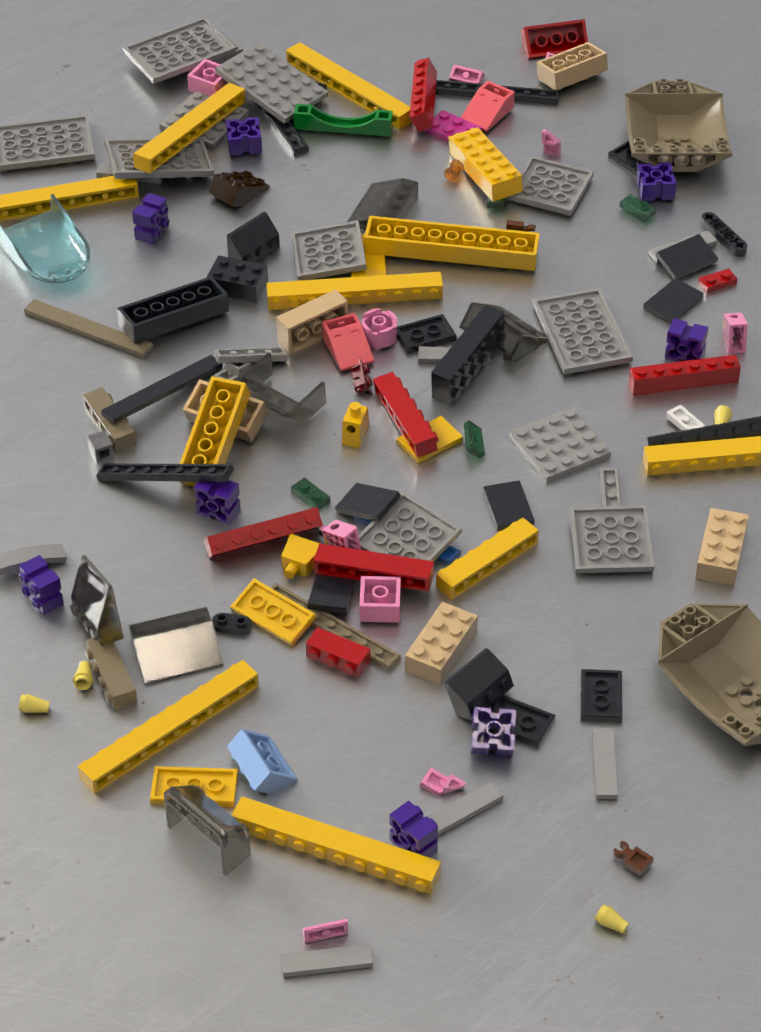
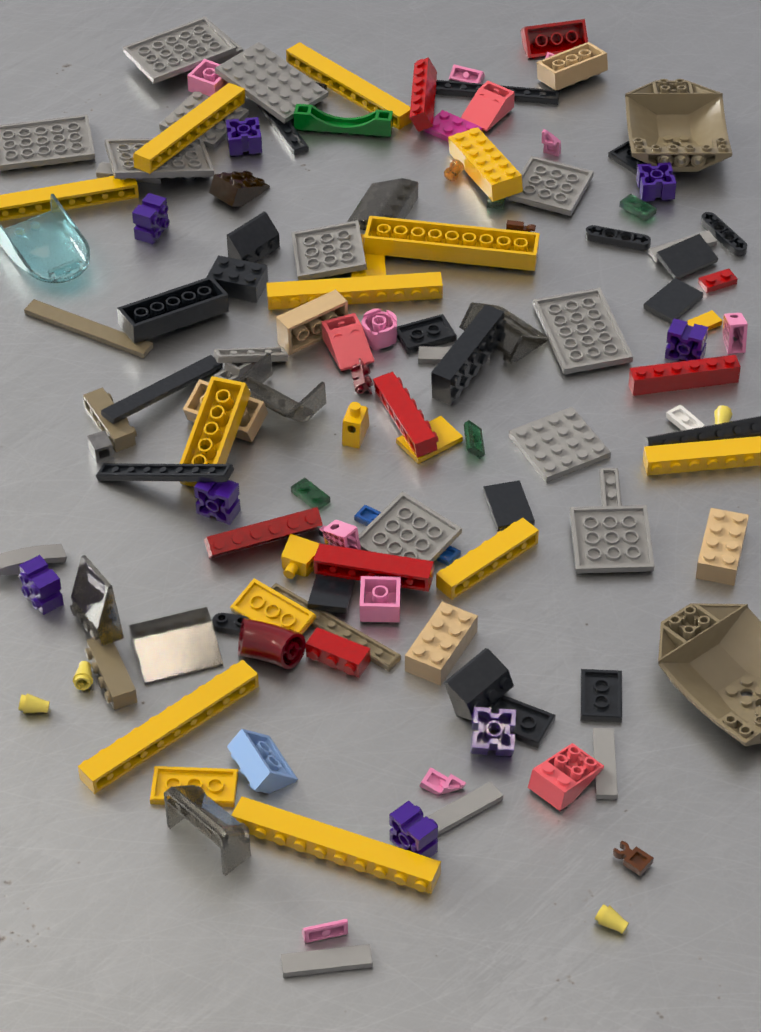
(270, 643): none -> dark red brick
(367, 502): black tile -> none
(564, 776): none -> coral slope
(636, 242): none -> black beam
(707, 319): none -> yellow tile

